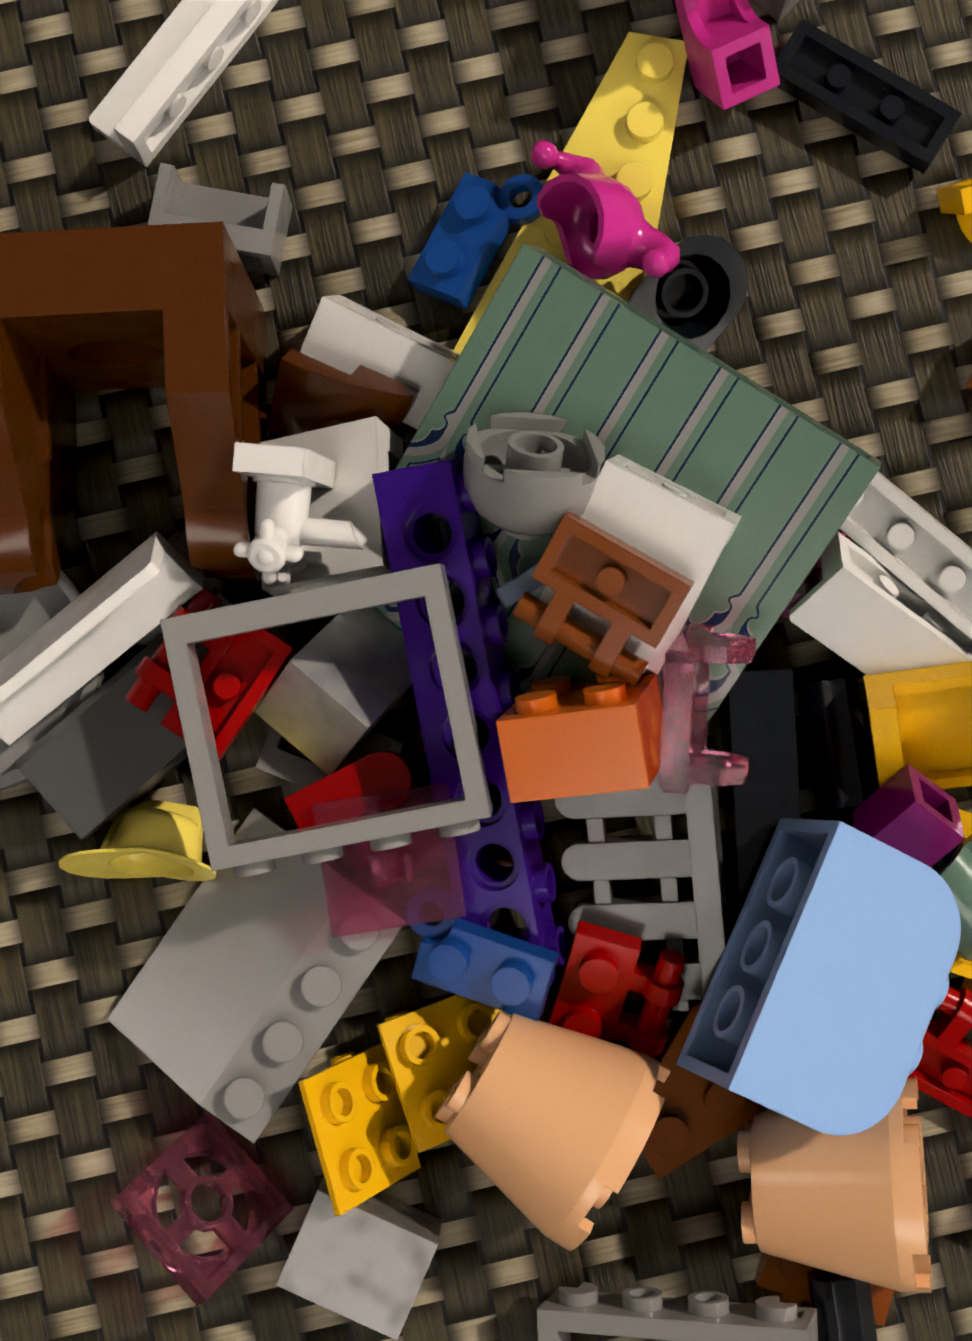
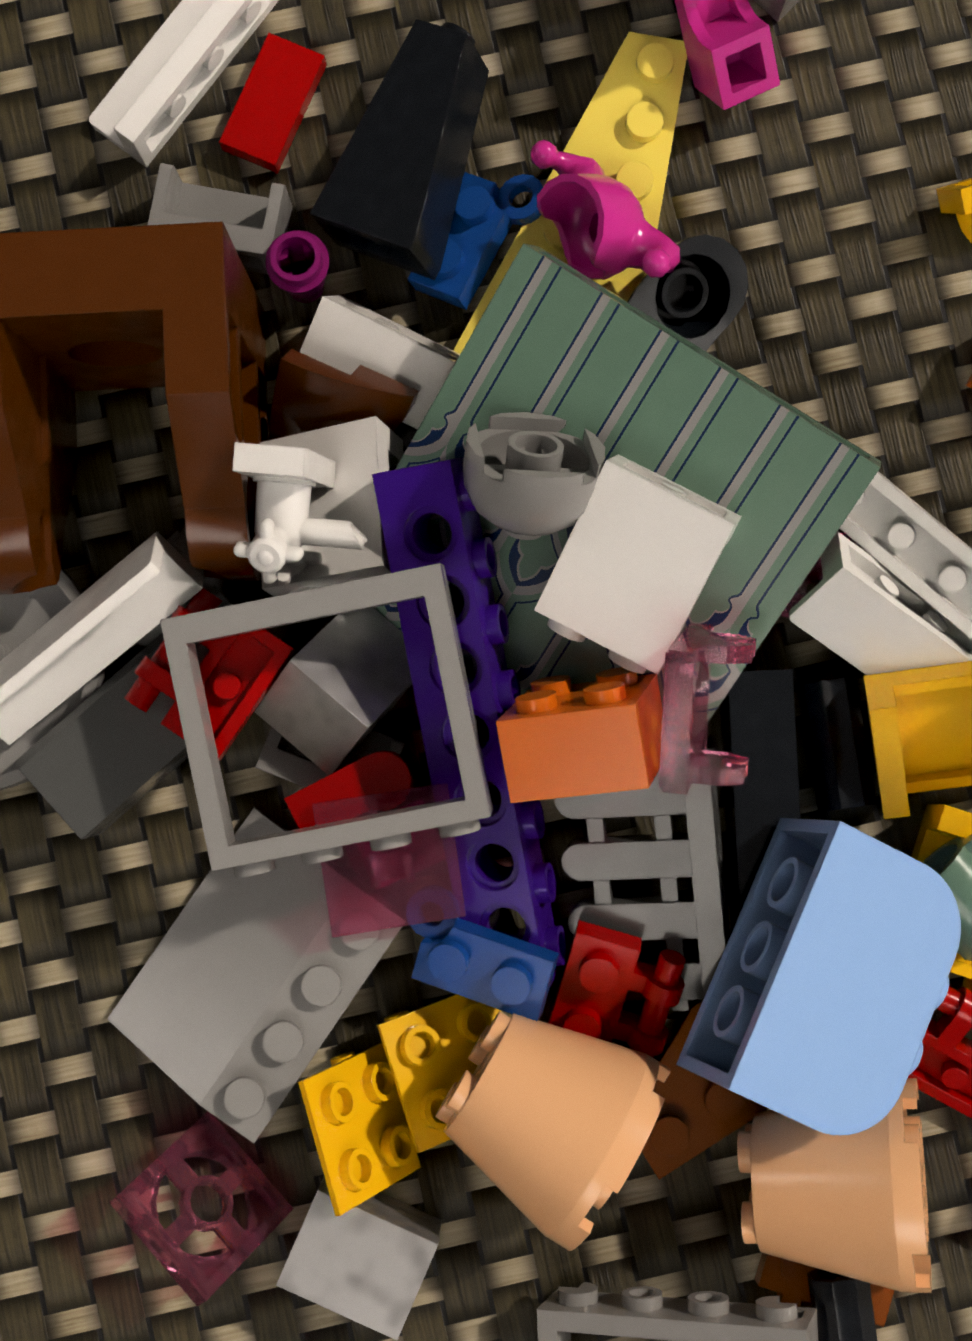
(147, 843): light yellow piece -> none
(273, 102): none -> red tile
(298, 264): none -> magenta cone
(409, 153): none -> black slope
(515, 588): sand blue piece -> none
(610, 581): dark orange plate -> none
(864, 96): black plate -> none
(911, 817): magenta brick -> none

